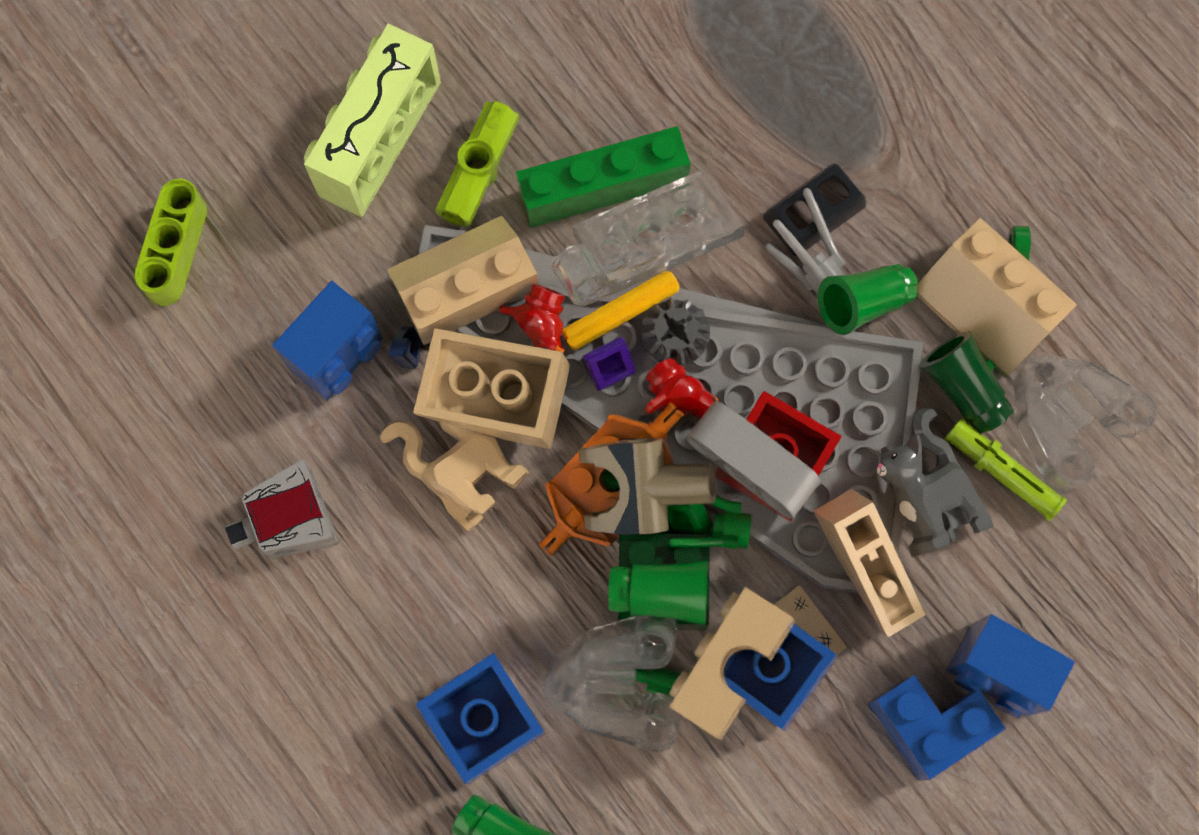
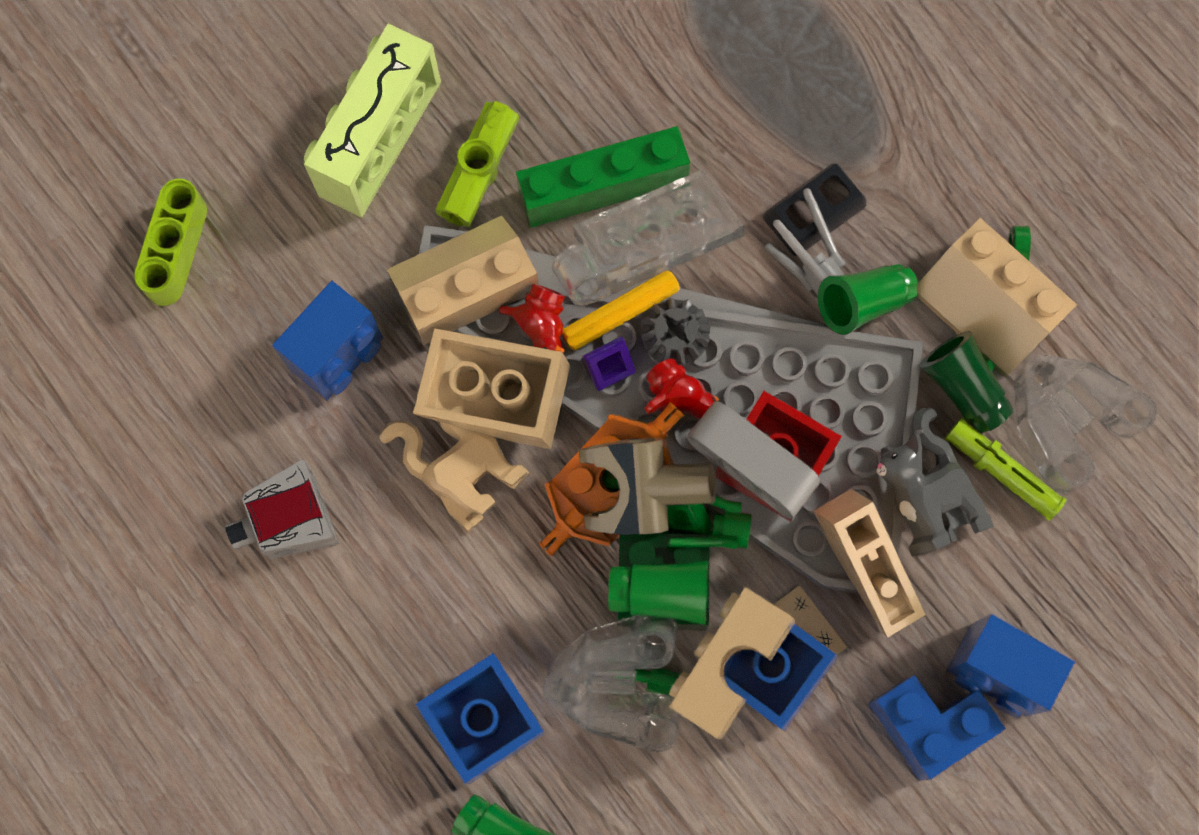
(406, 347): dark blue tile -> none

